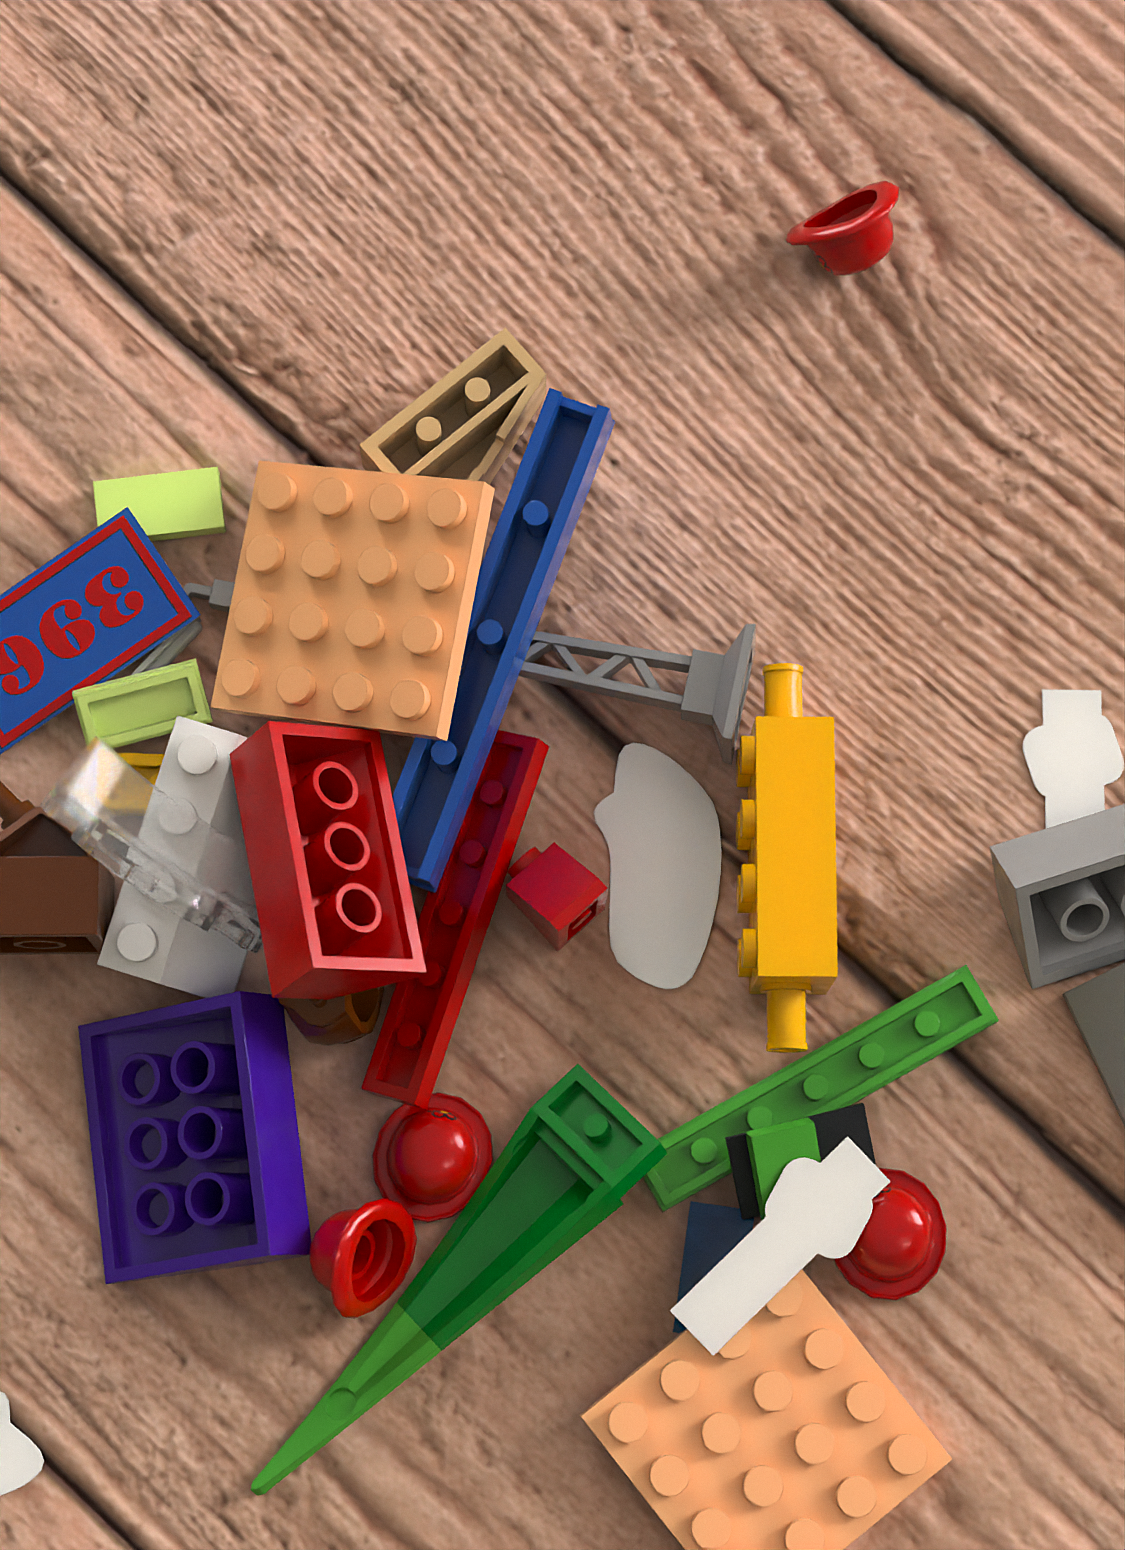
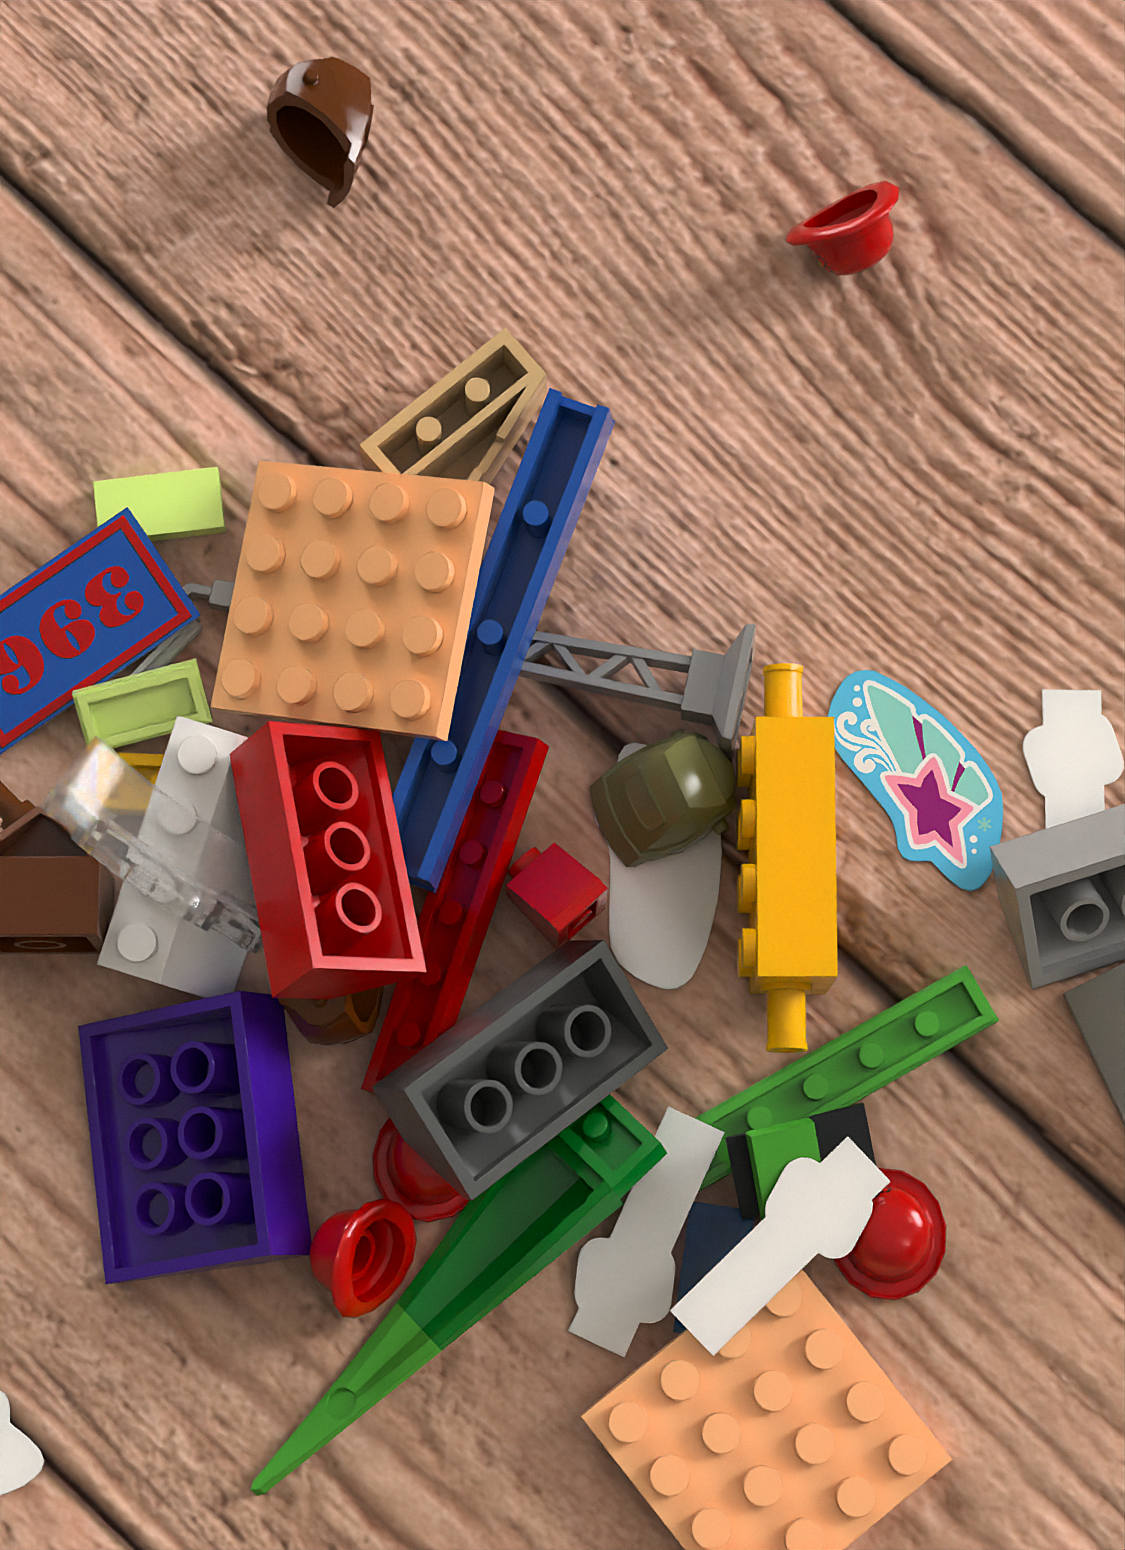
(323, 120): none -> reddish brown helmet
(521, 1067): none -> dark grey slope
(633, 1271): none -> white sticker
(664, 798): none -> olive helmet
(921, 774): none -> sticker

